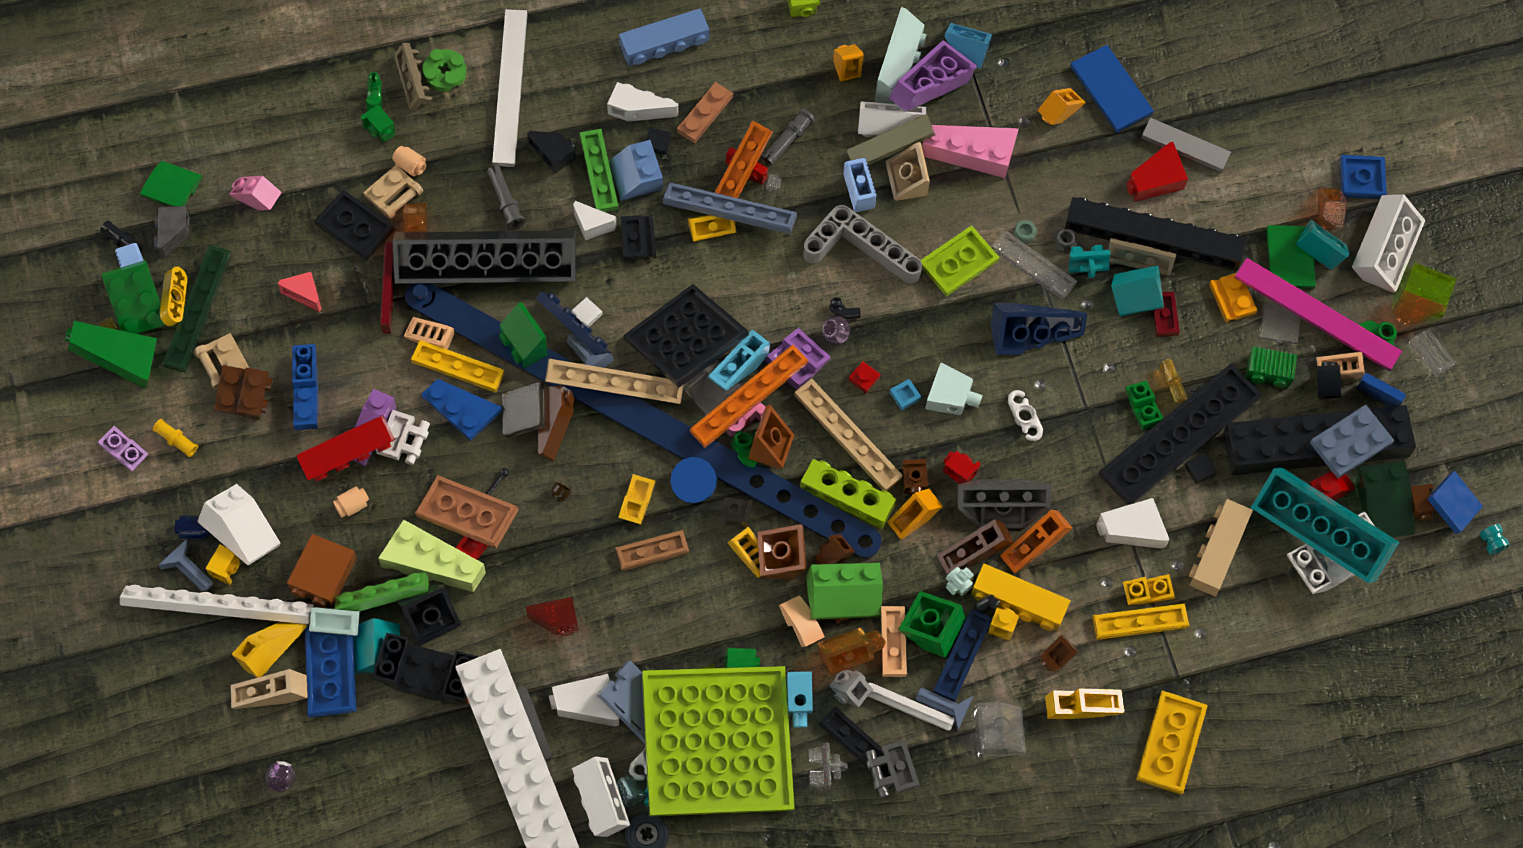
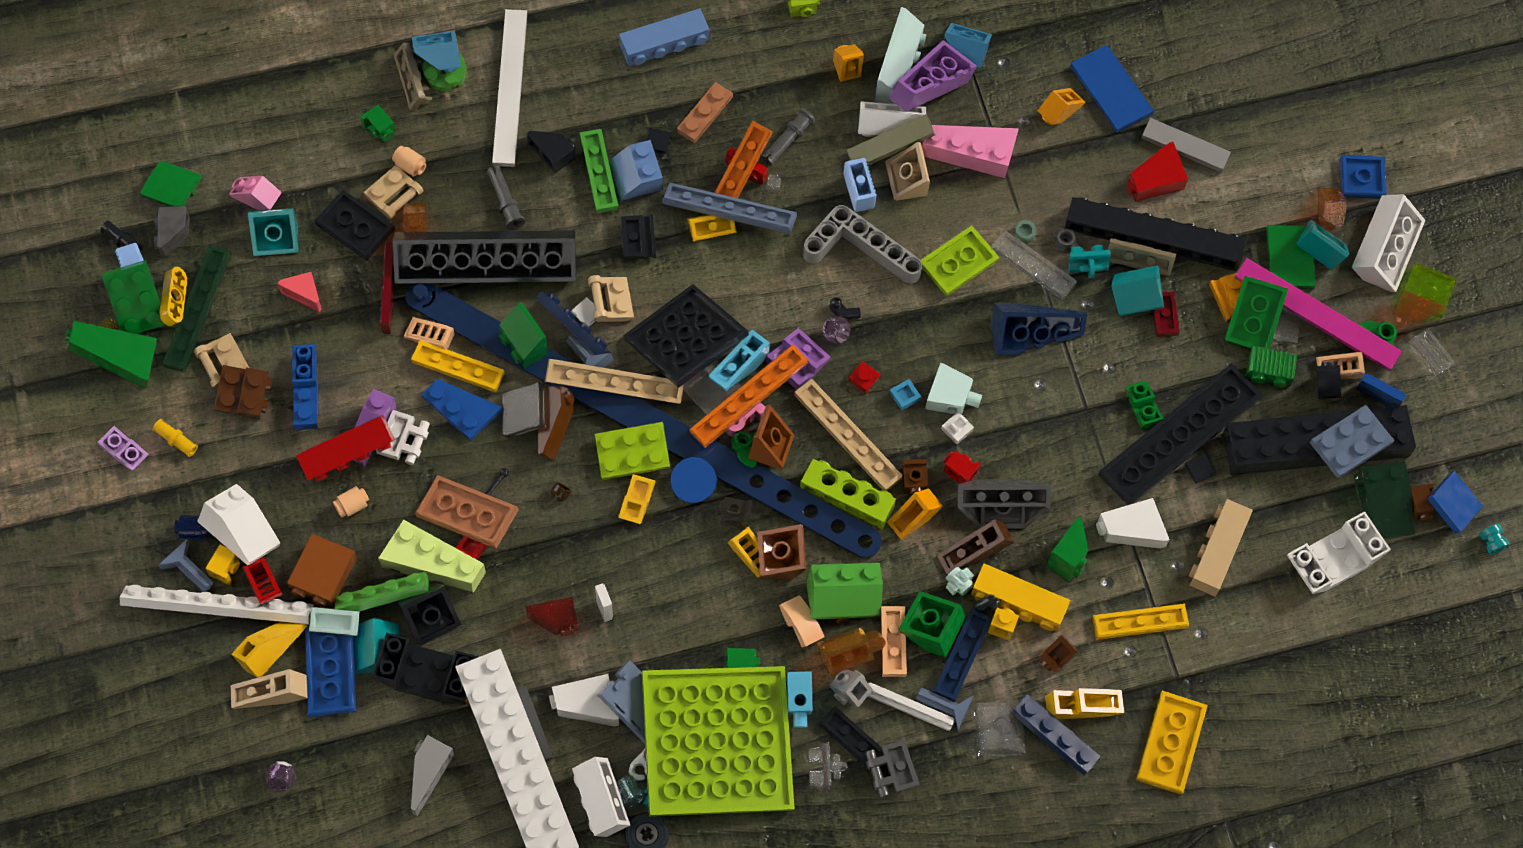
(256, 568): none -> red slope
(273, 232): none -> teal slope
(374, 91): green piece -> none
(429, 765): none -> light grey slope
(438, 50): none -> dark azure slope
(593, 221): white slope -> none
(604, 602): none -> white tile
(617, 298): none -> tan plate
(632, 451): none -> lime plate
(637, 105): white slope -> none
(652, 550): medium nougat tile -> none
(834, 551): reddish brown brick -> none
(957, 428): none -> white tile
(1024, 406): white piece -> none
(1036, 540): orange slope -> none
(1055, 734): none -> dark blue plate
(1069, 554): none -> green slope
(1148, 590): yellow slope -> none
(1173, 380): clear yellow axle -> none
(1256, 313): none -> green plate
(1325, 525): teal brick -> none
(1332, 486): red slope -> none

